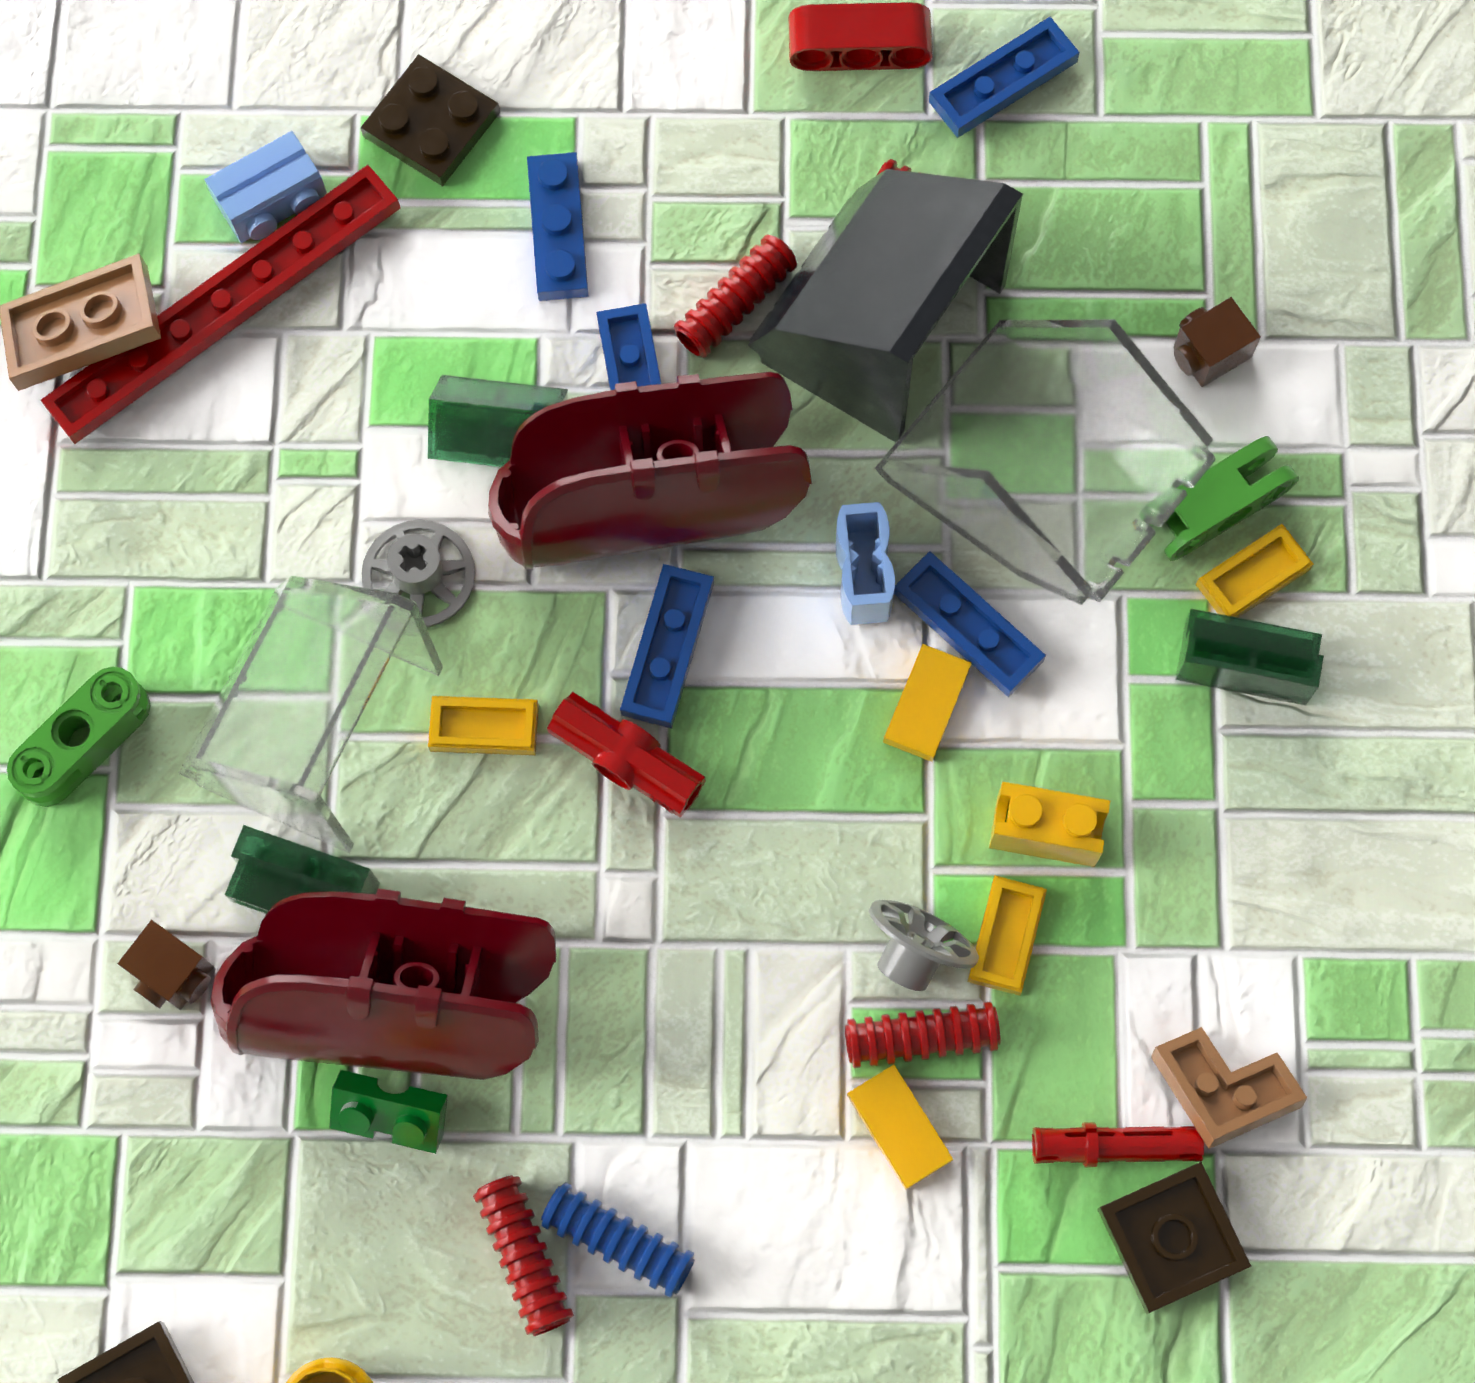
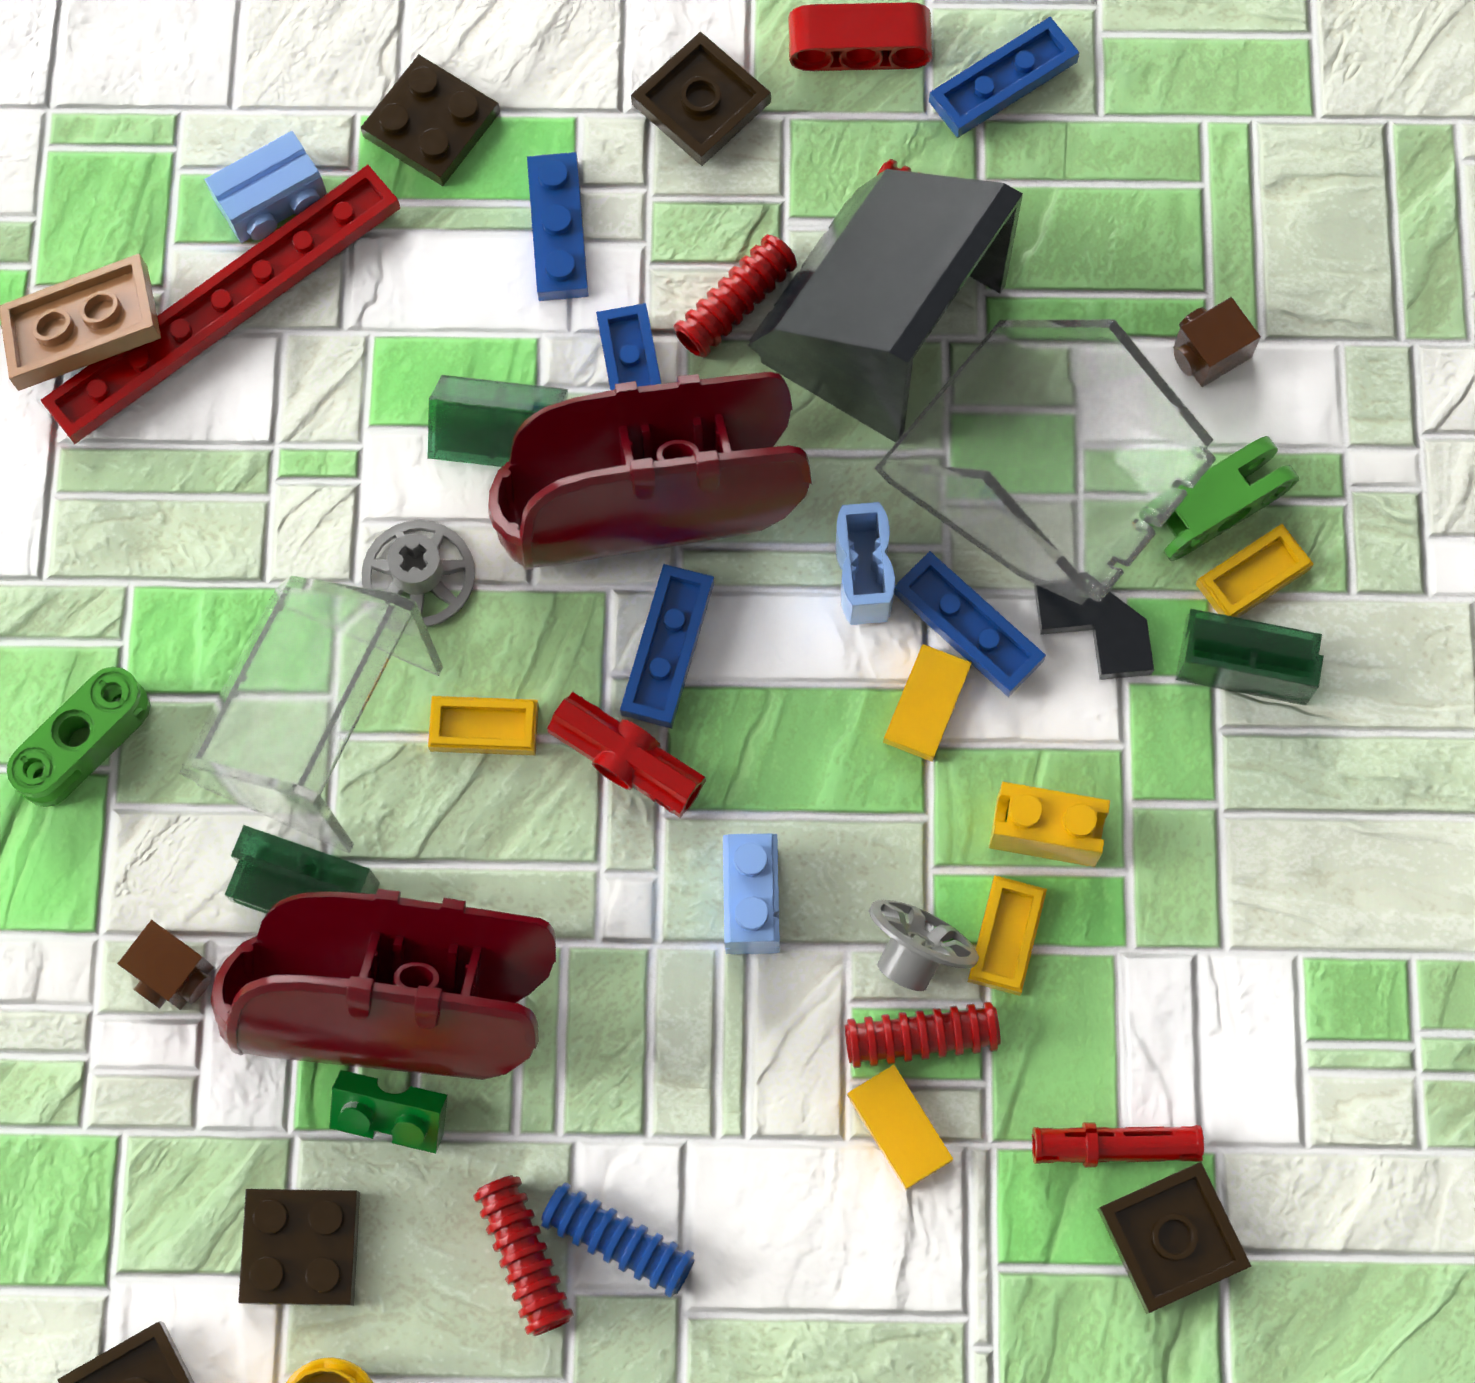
(299, 1247): none -> dark brown plate
(701, 98): none -> dark brown plate
(751, 894): none -> light blue brick
(1118, 631): none -> black tile
(1224, 1101): medium nougat plate -> none

